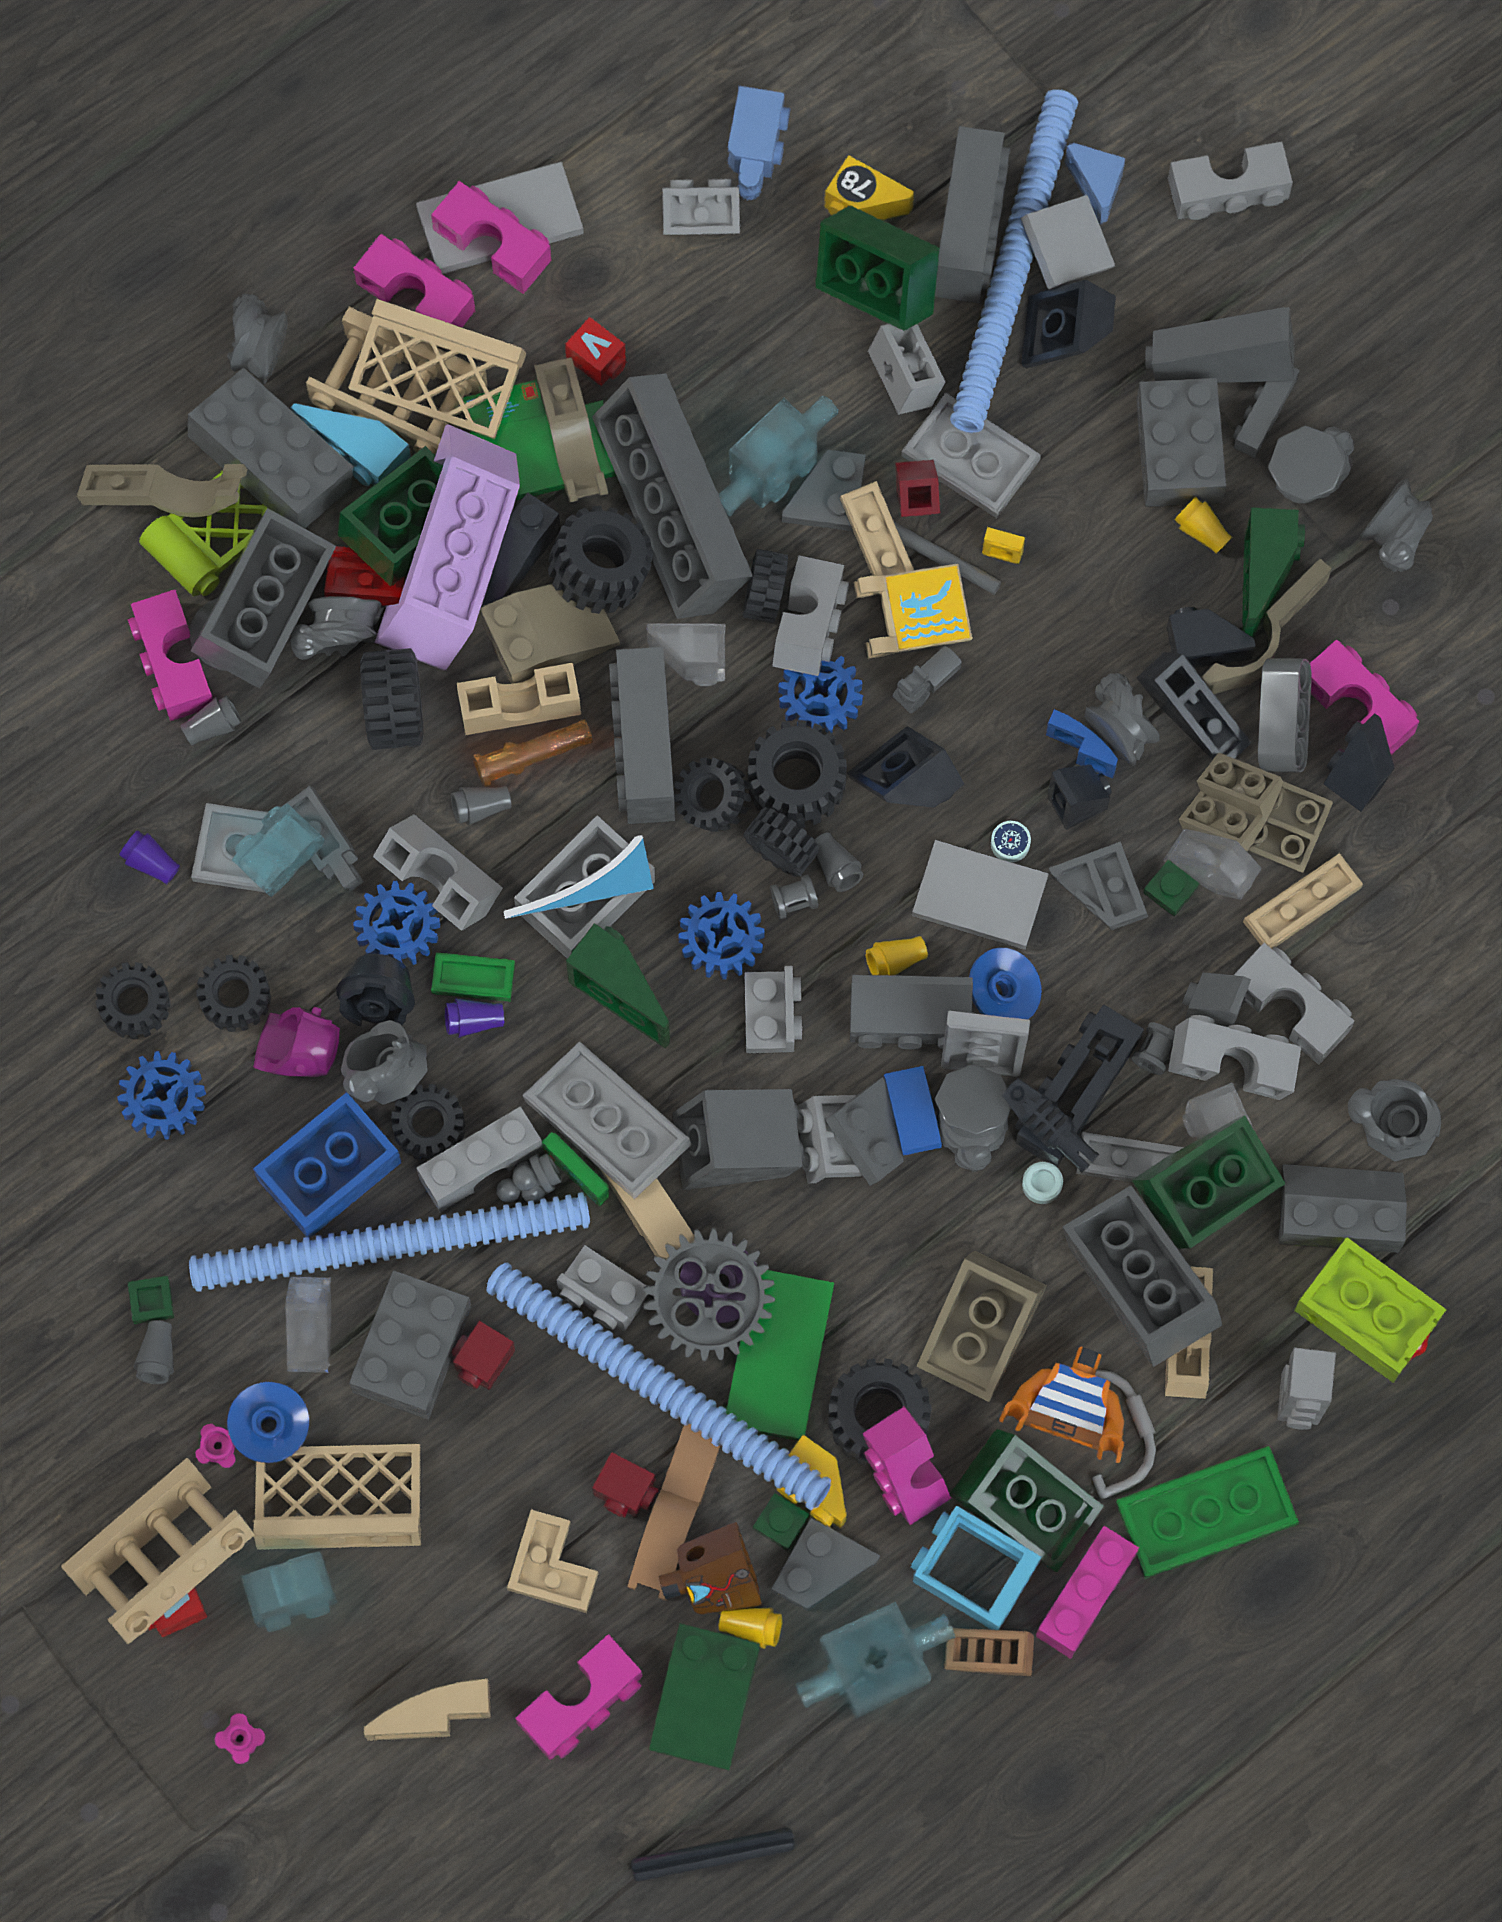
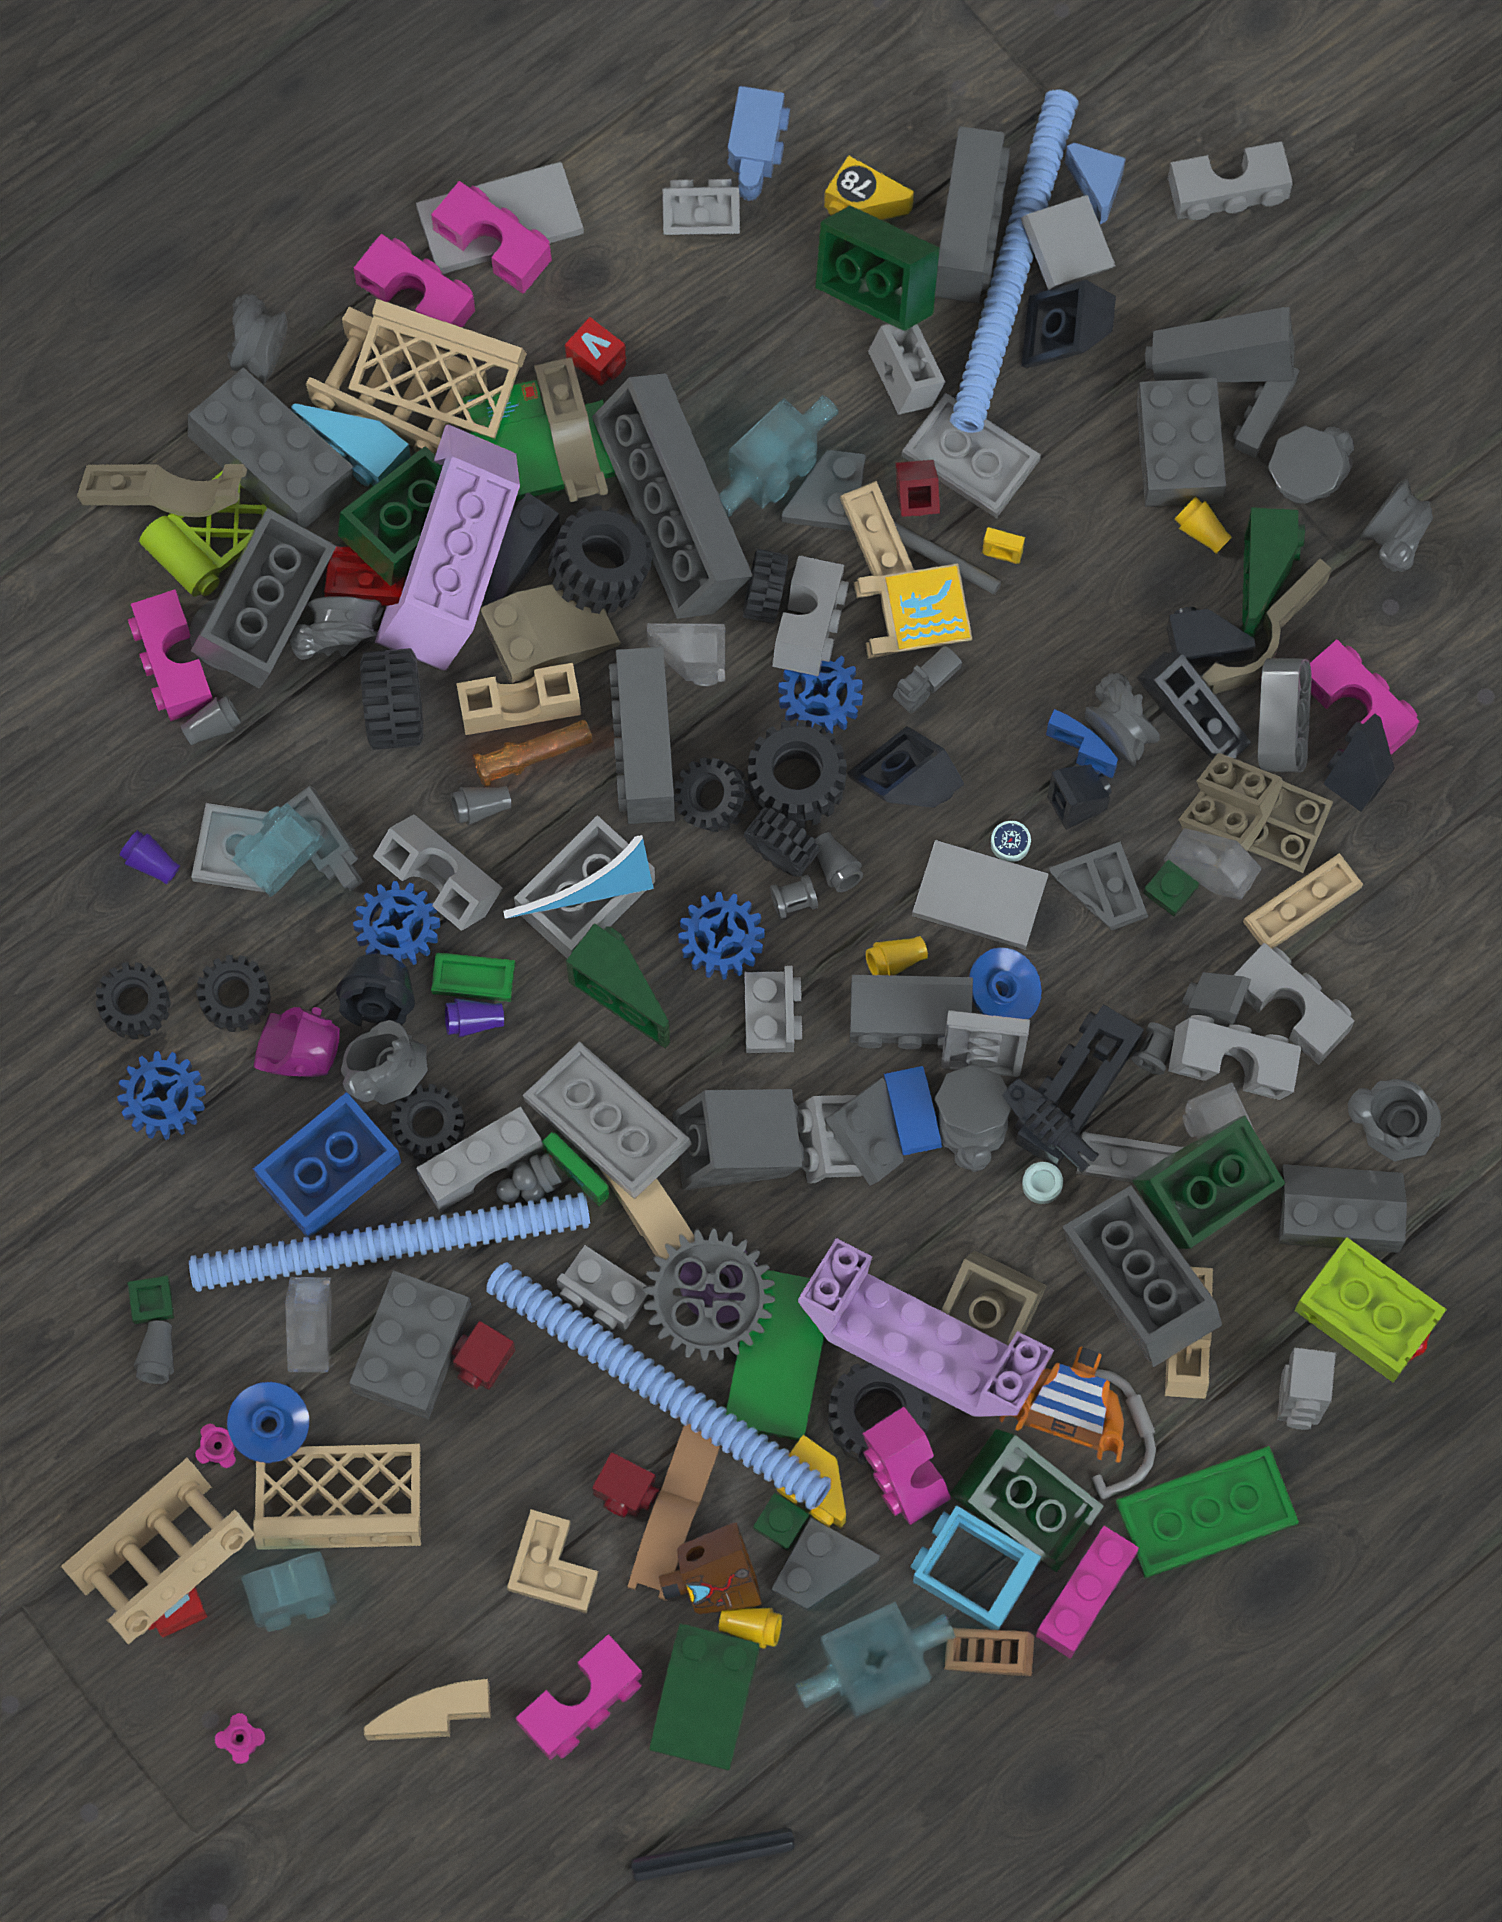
(919, 1339): none -> lavender slope

